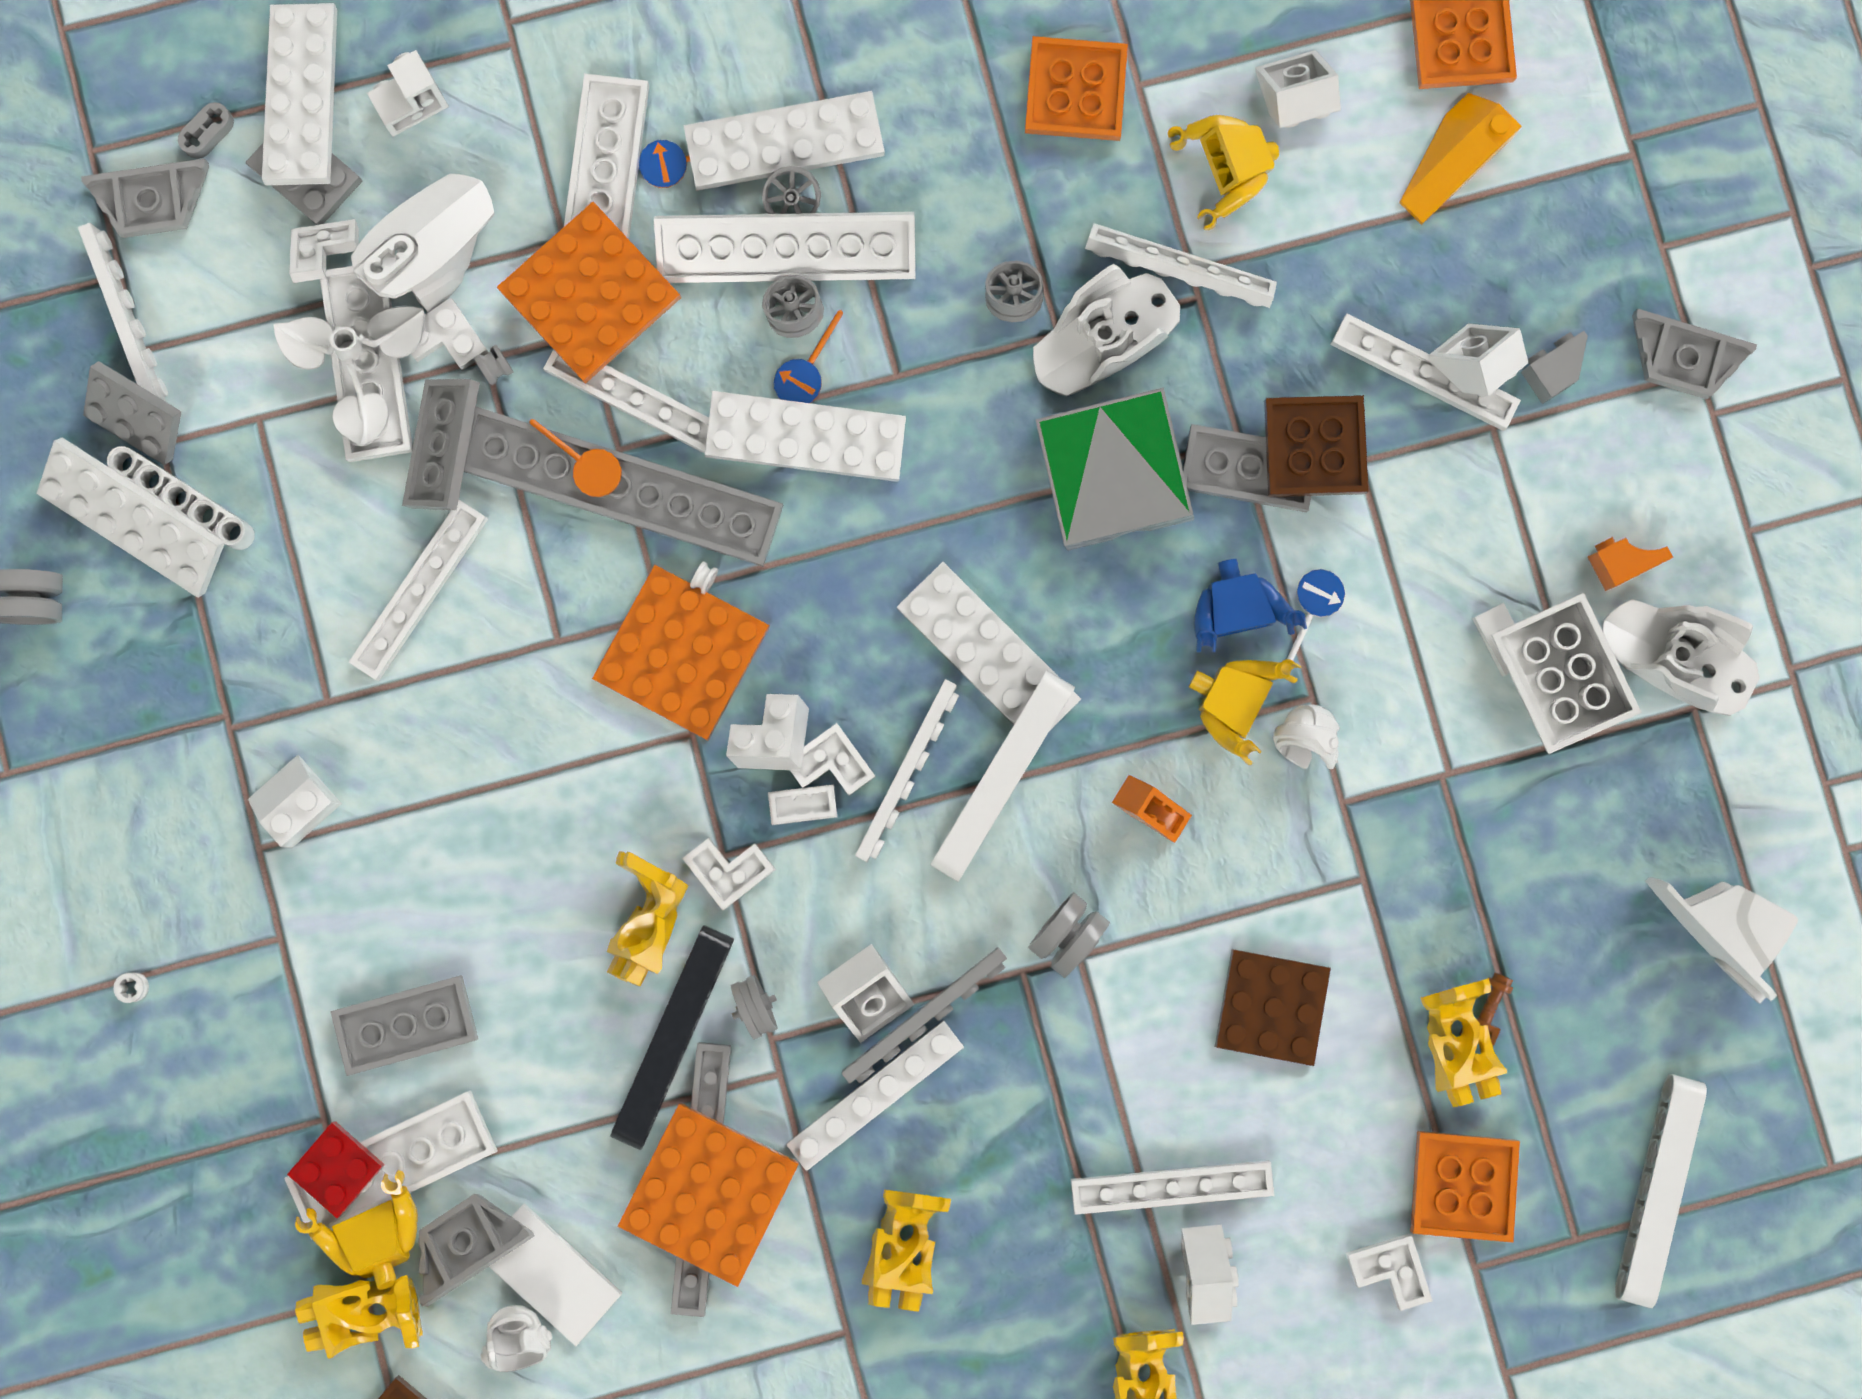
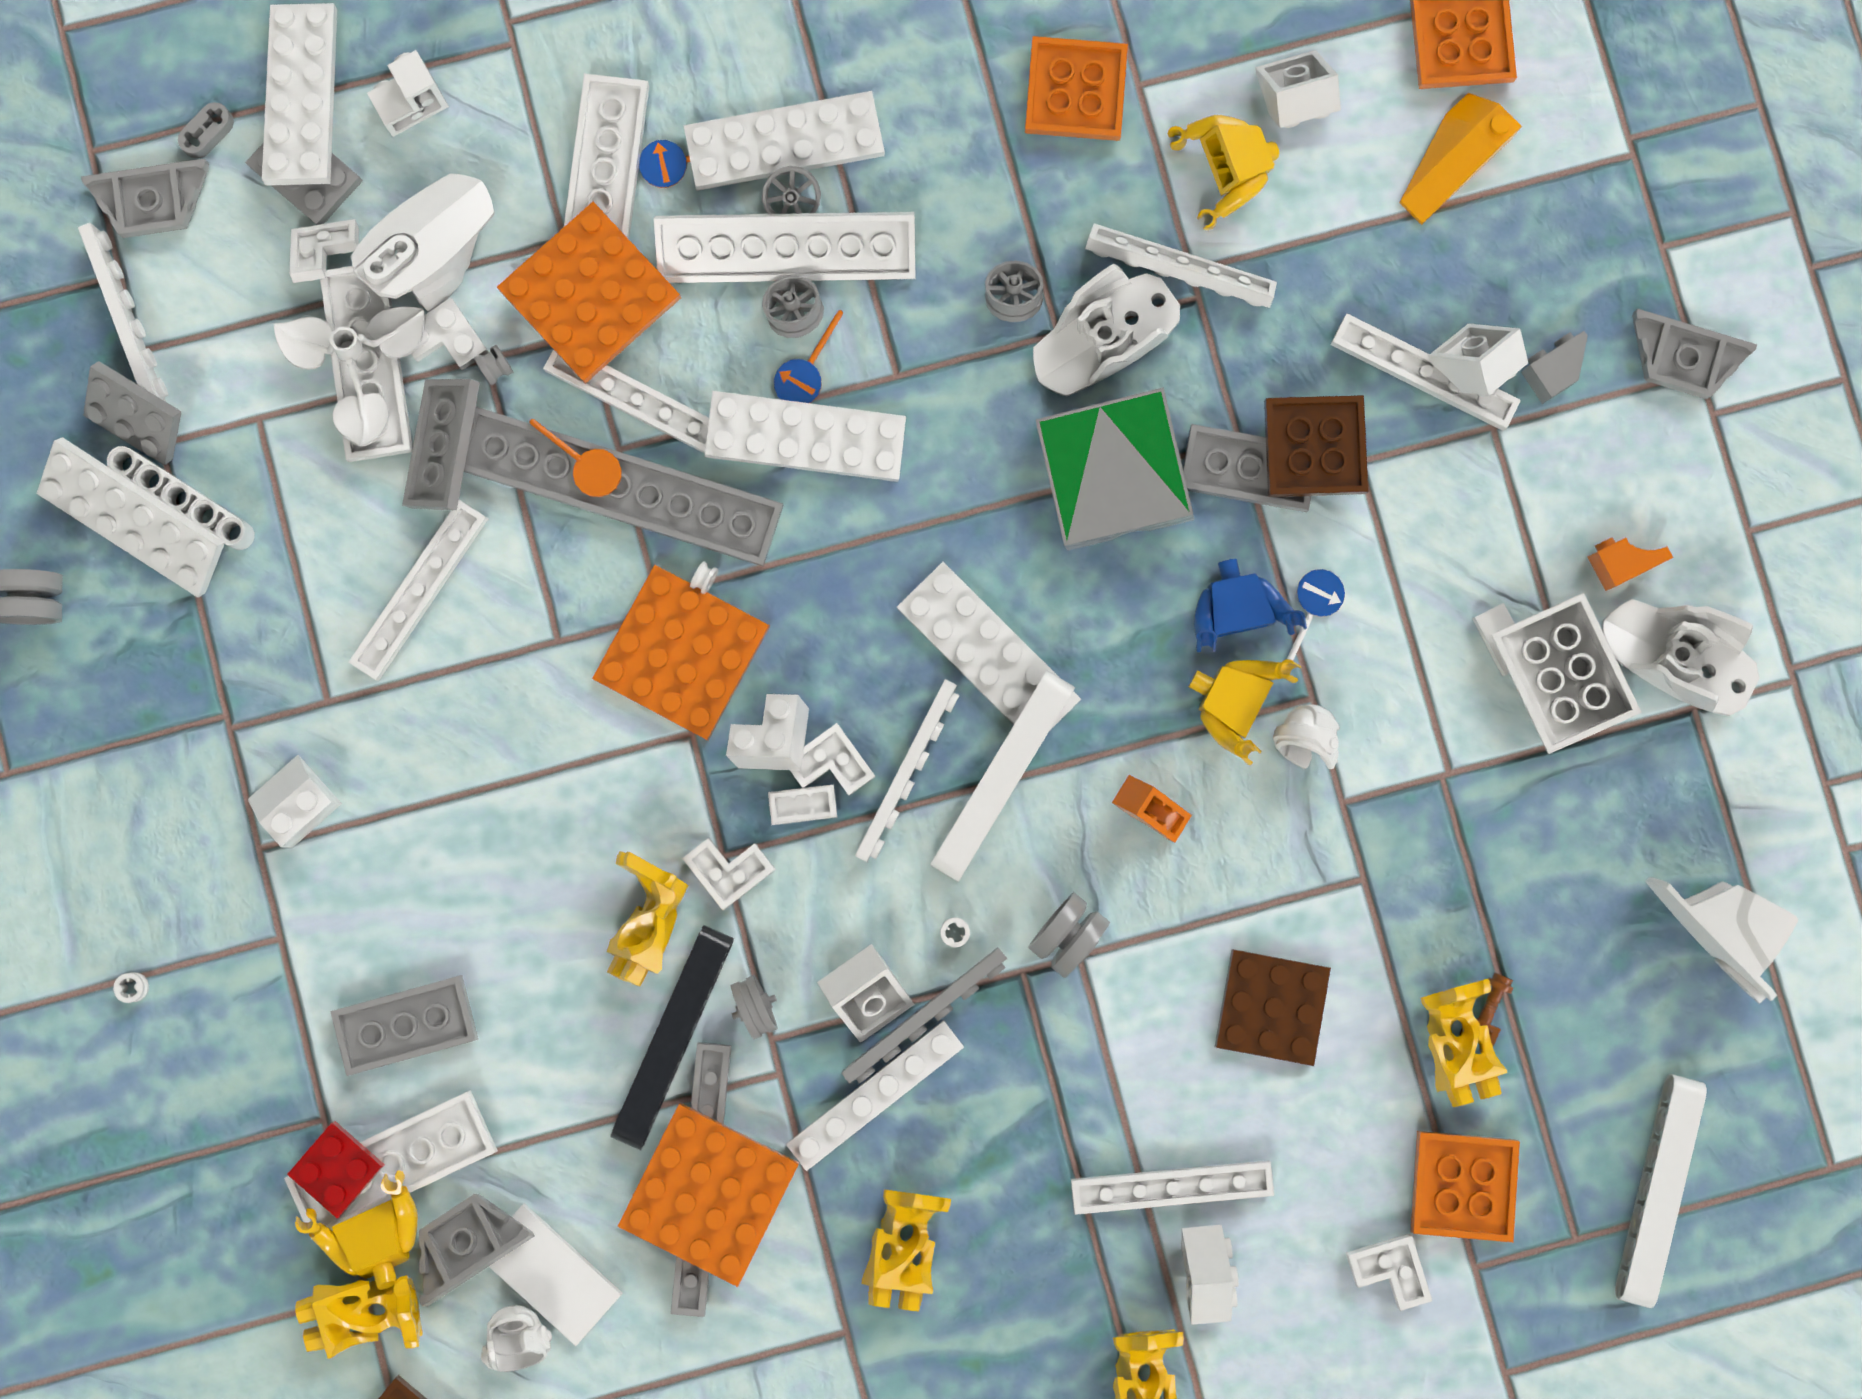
(950, 941): none -> white bush

